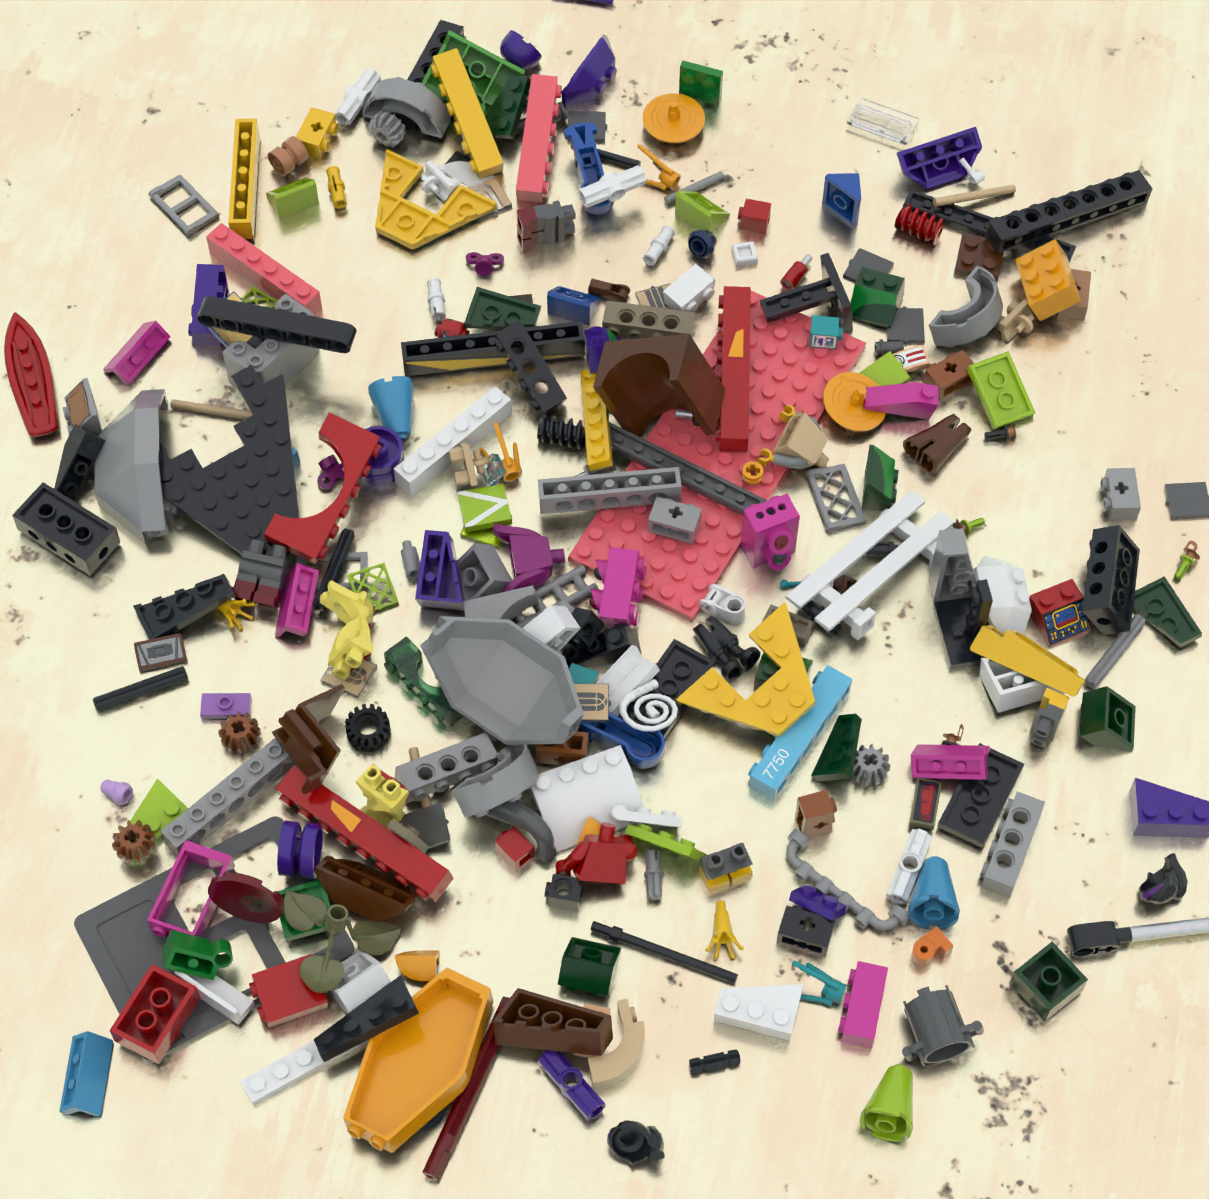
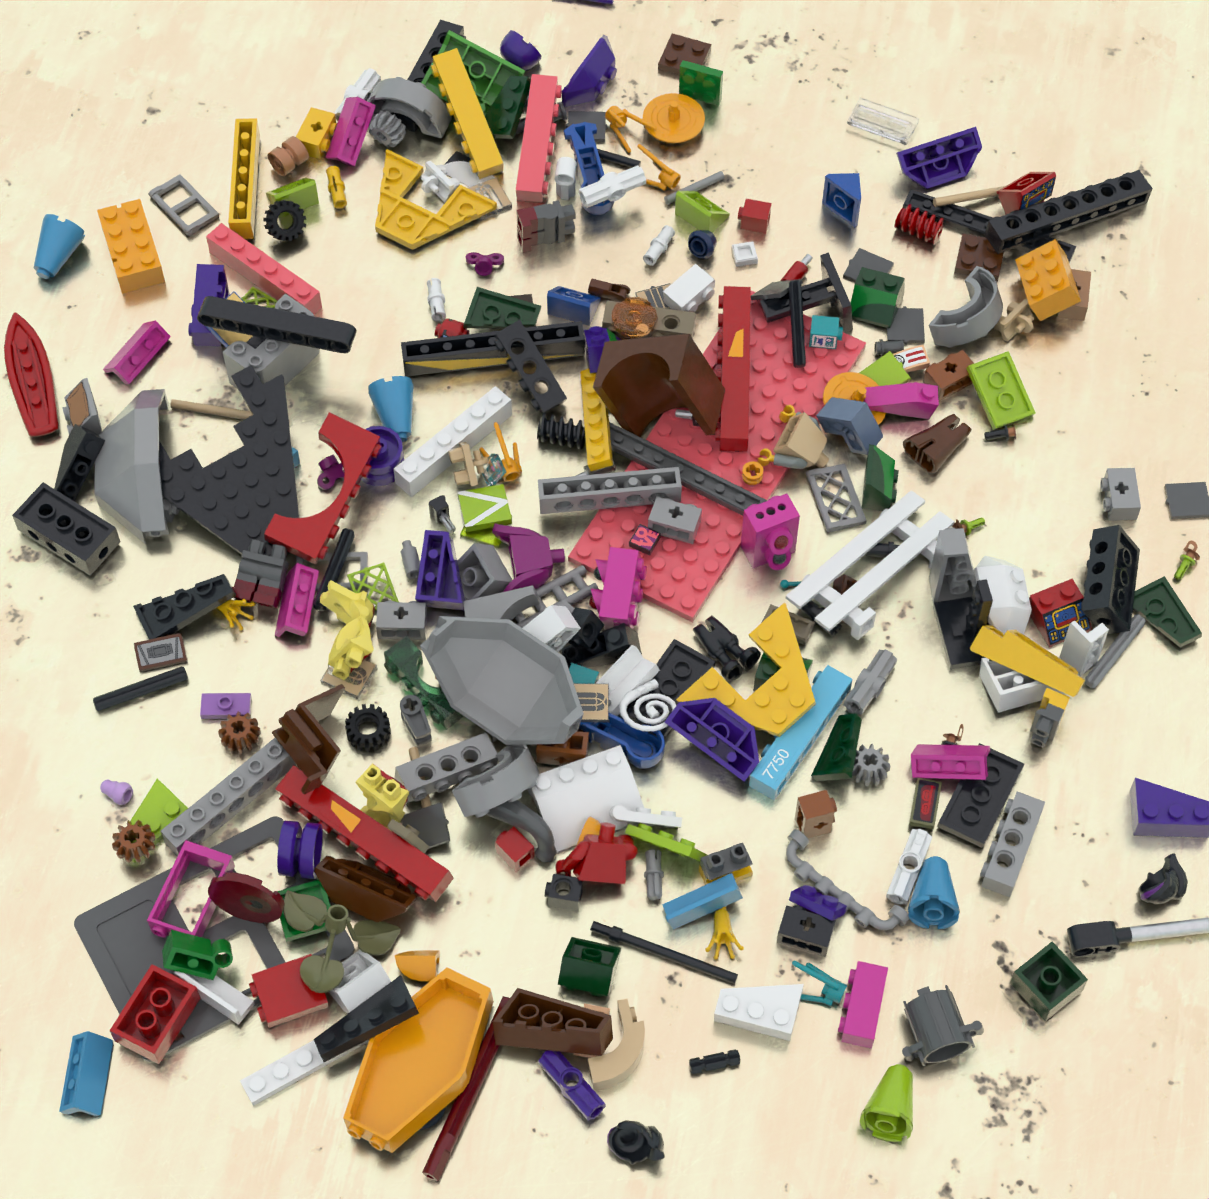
(56, 245): none -> dark azure cone
(131, 246): none -> light orange piece
(297, 220): none -> black tyre
(350, 130): none -> dark pink panel
(392, 626): none -> light grey brick
(415, 720): none -> dark grey piece
(440, 512): none -> black piece
(565, 177): none -> white piece
(619, 118): none -> light orange plant
(634, 317): none -> clear orange tile
(644, 539): none -> tile
(685, 49): none -> reddish brown plate
(702, 901): none -> dark azure panel
(718, 734): none -> dark purple wedge
(720, 602): white piece -> none
(773, 290): none -> dark grey piece
(797, 324): none -> black axle
(852, 421): none -> sand blue panel
(870, 682): none -> light grey piece
(930, 946): orange leg -> none
(973, 177): white hand -> none
(1027, 190): none -> red slope
(1083, 648): none -> white panel
(1107, 719): dark green slope -> none

